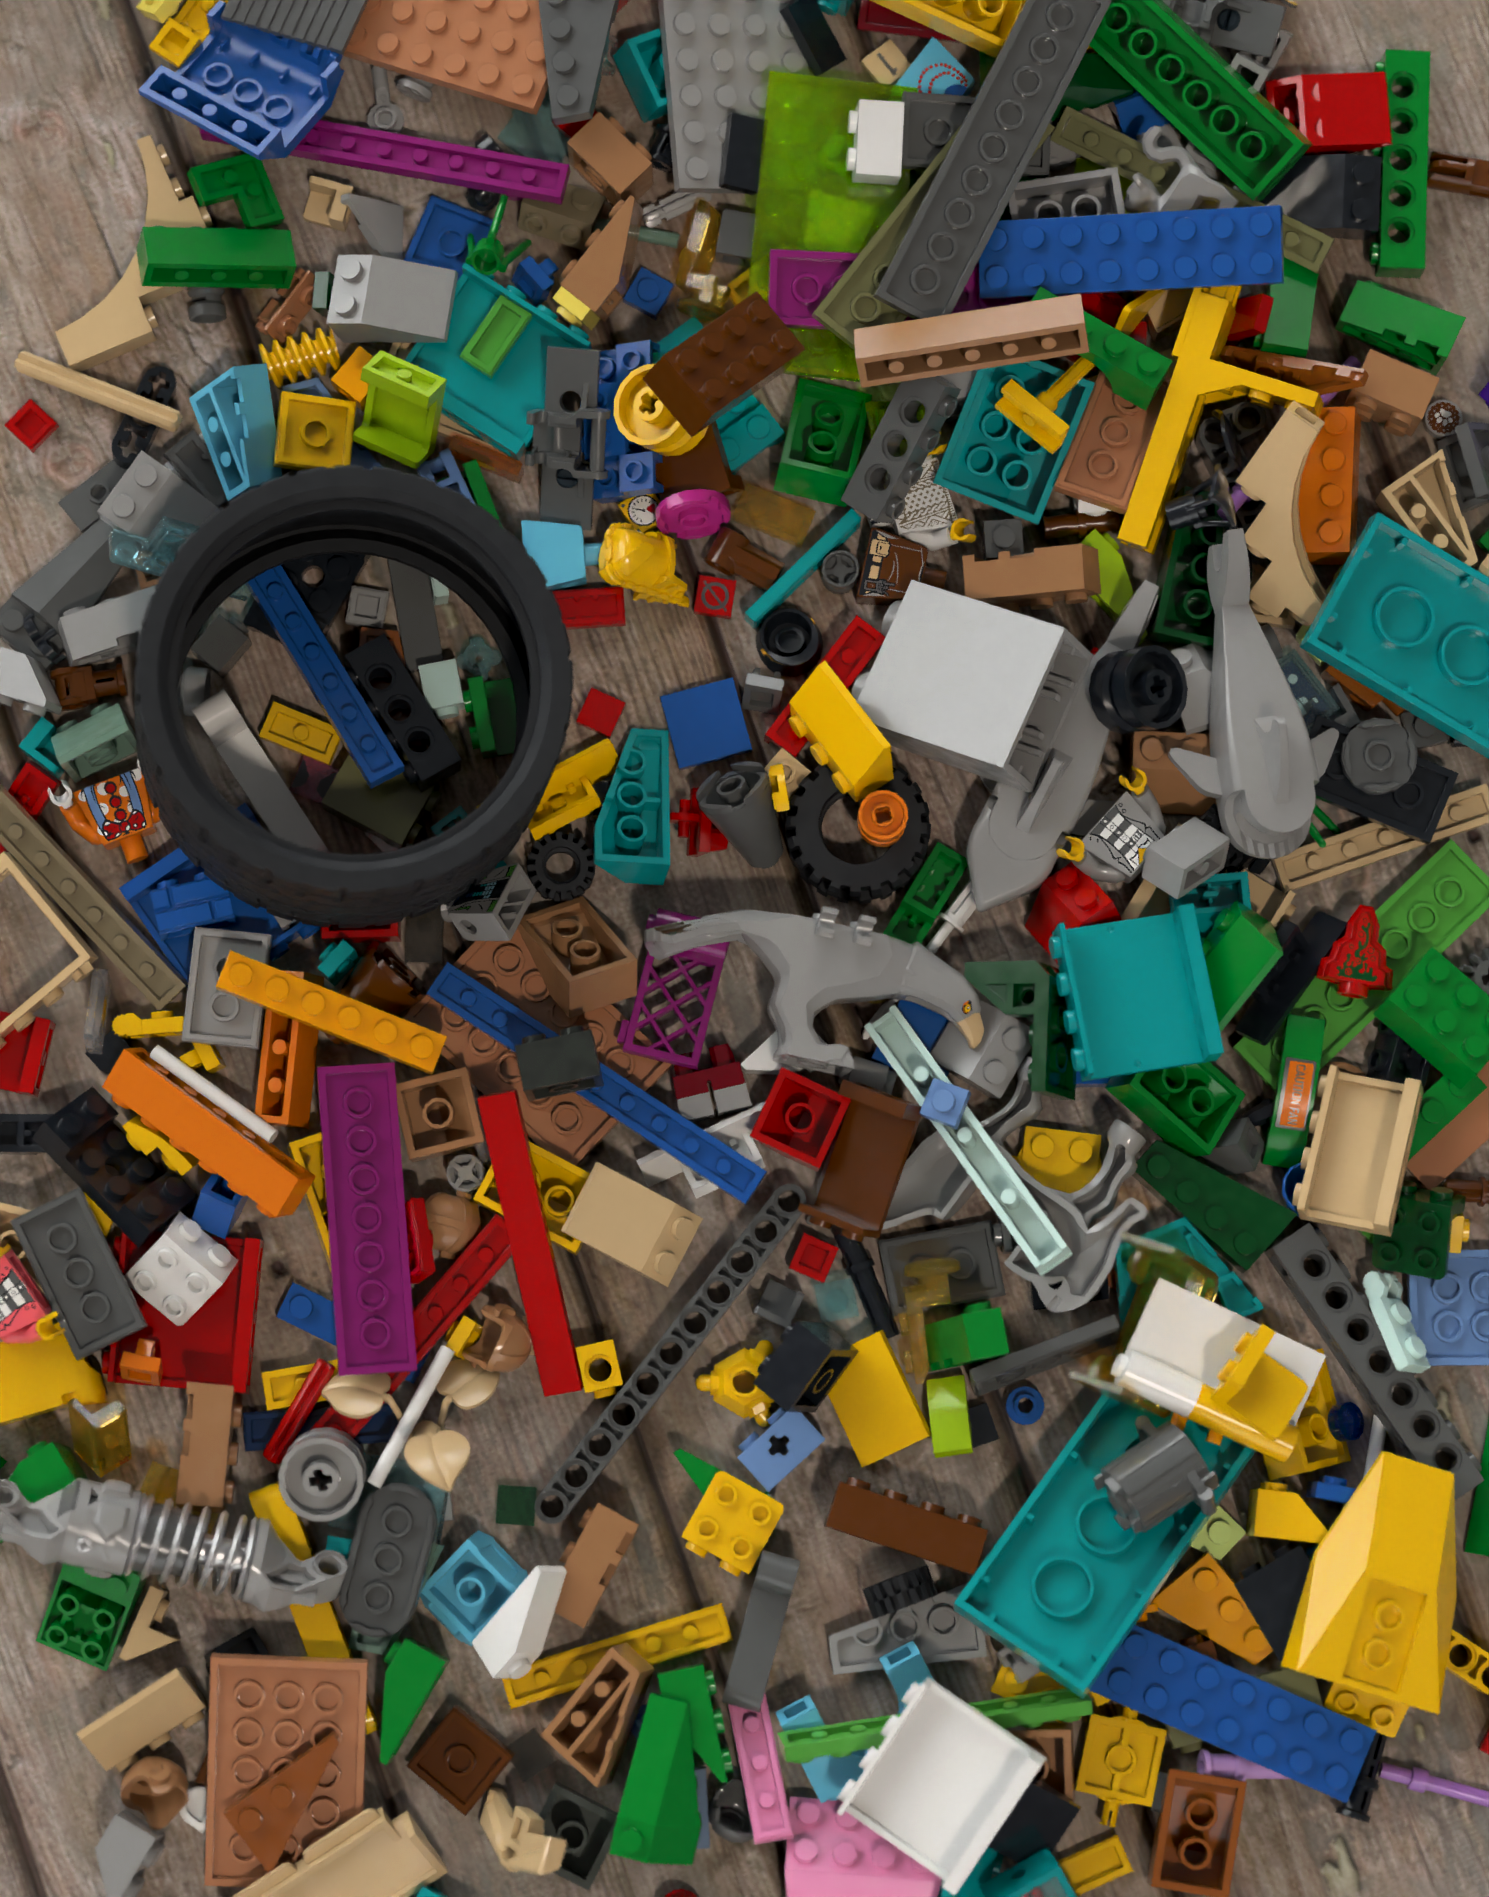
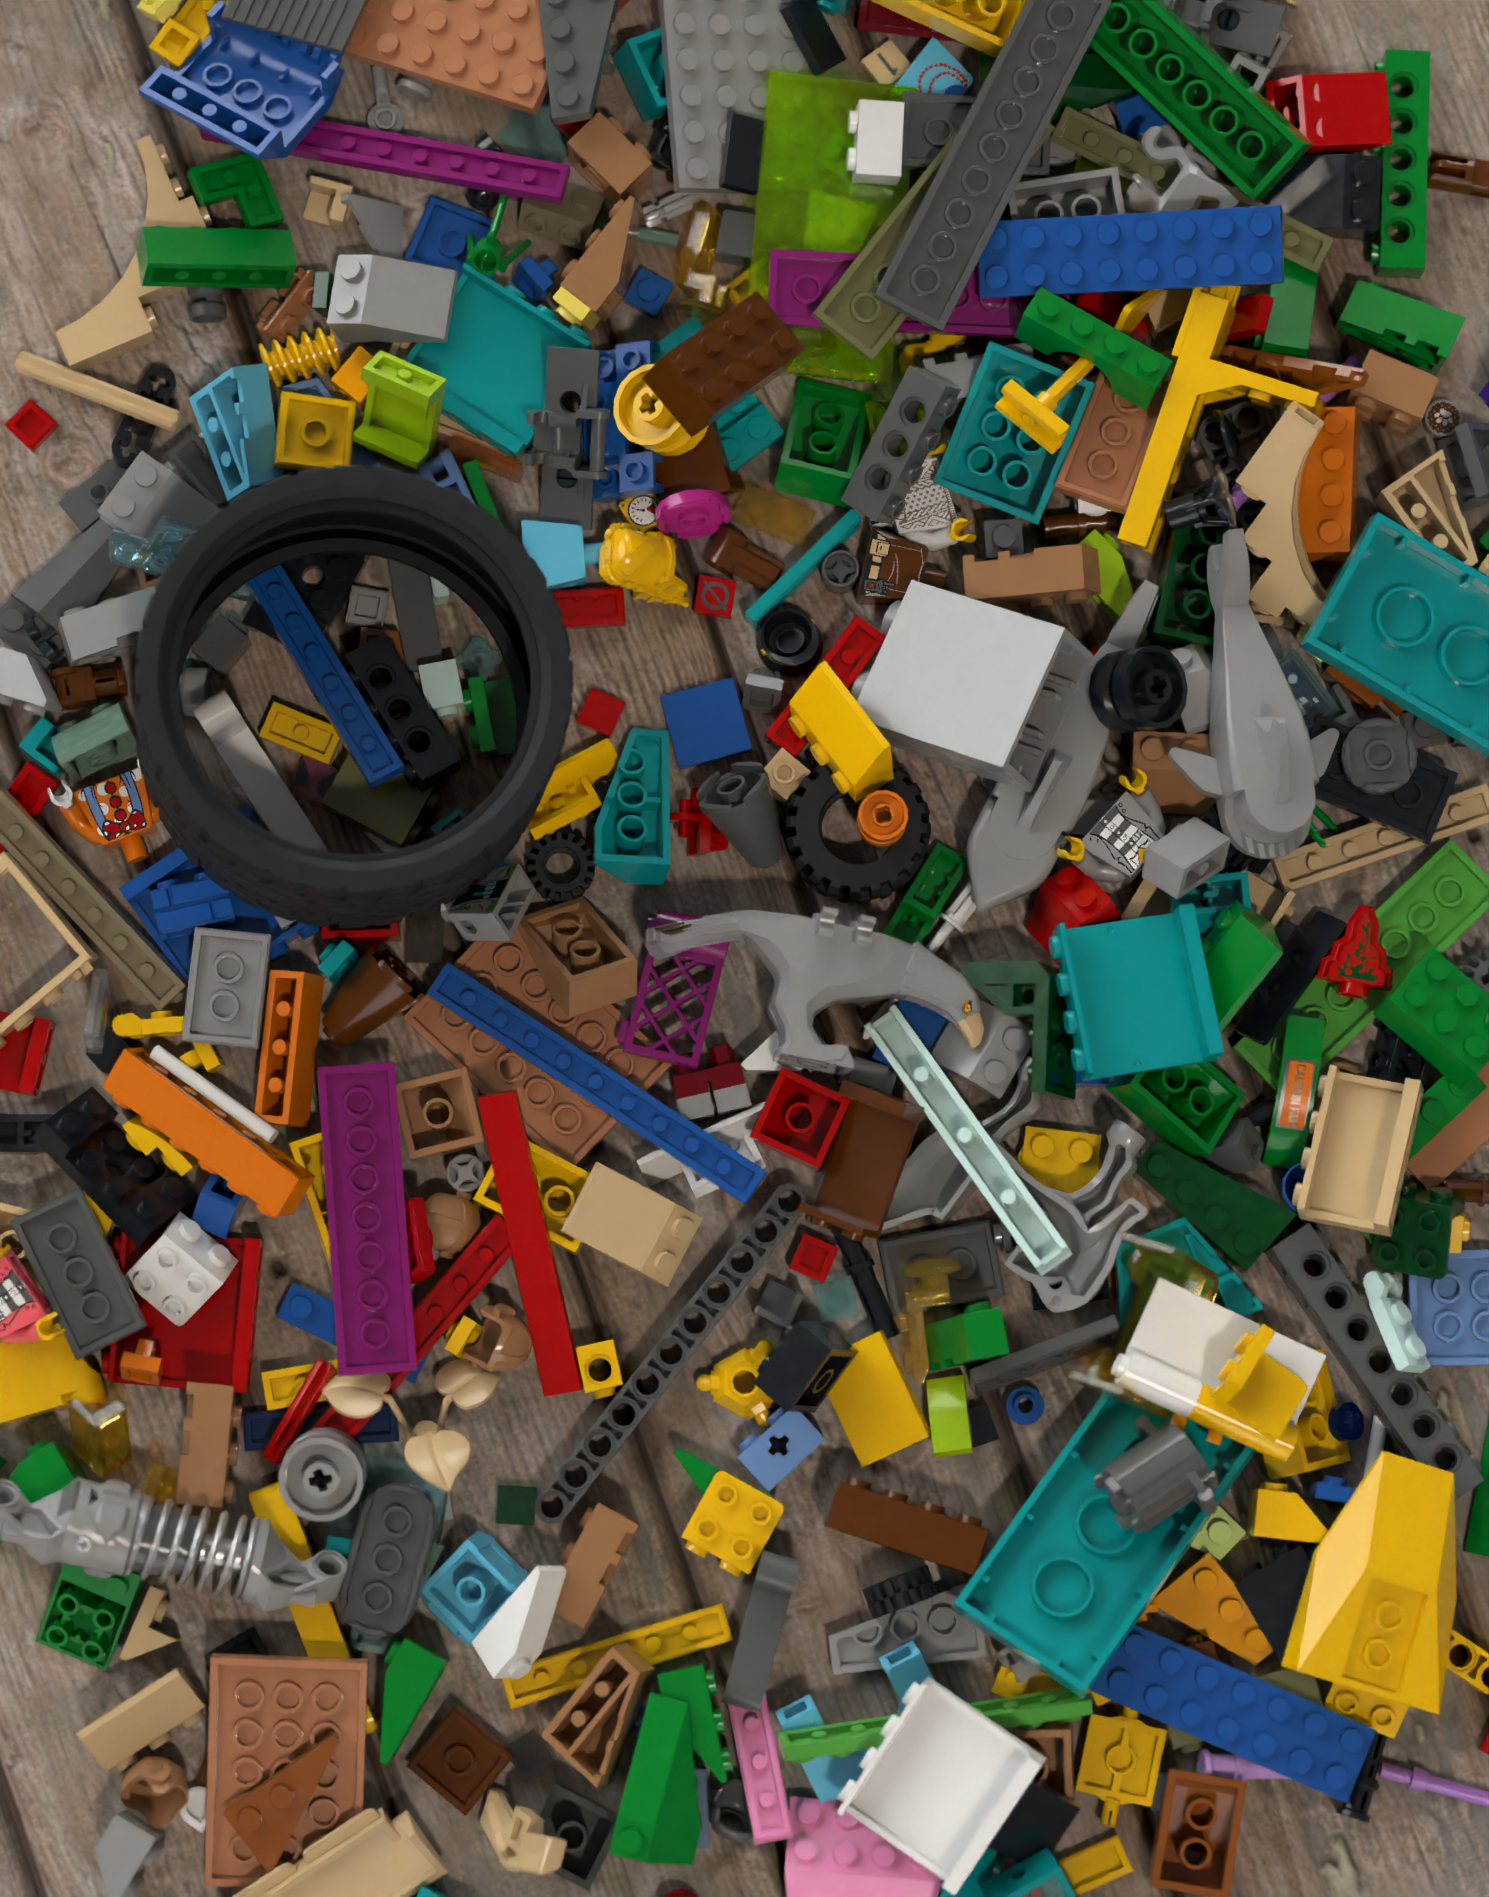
(331, 1012): light orange brick -> none
(410, 1416): white bar -> none
(496, 336): bright green tile -> none
(558, 1063): pearl dark grey brick -> none
(779, 788): yellow tile -> none
(945, 1103): medium blue plate -> none
(971, 340): medium nougat brick -> none

